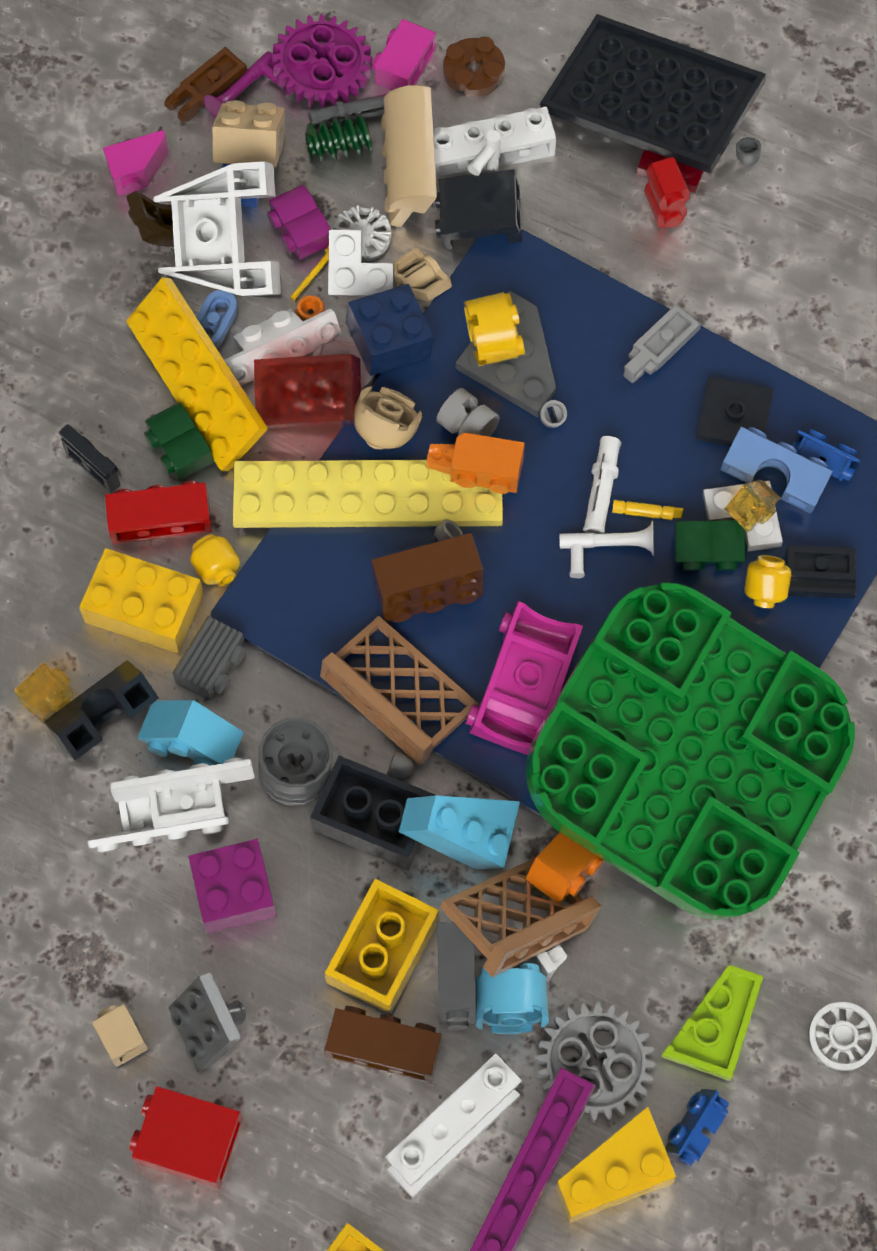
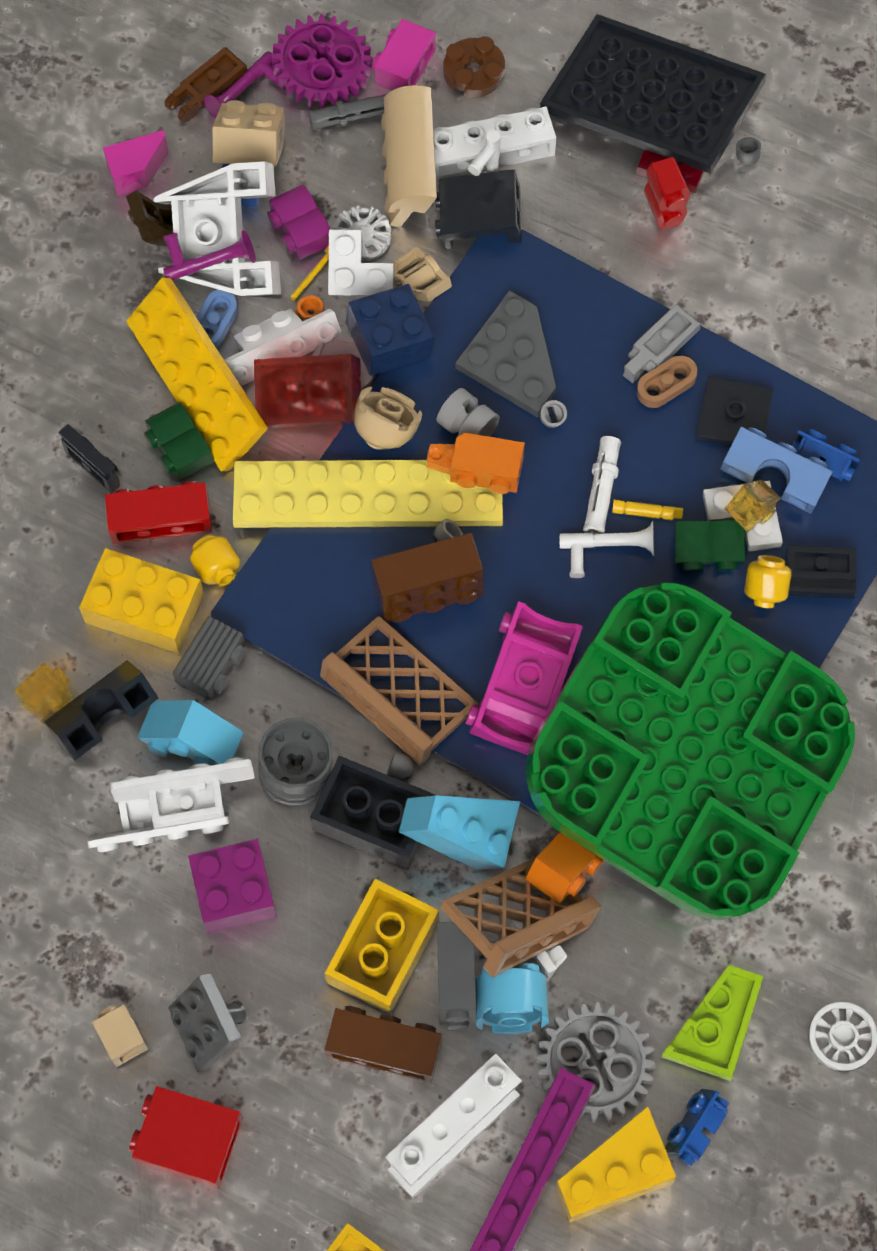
(180, 268): none -> magenta piece
(337, 138): dark green piece -> none
(493, 328): yellow brick -> none
(665, 383): none -> medium nougat plate

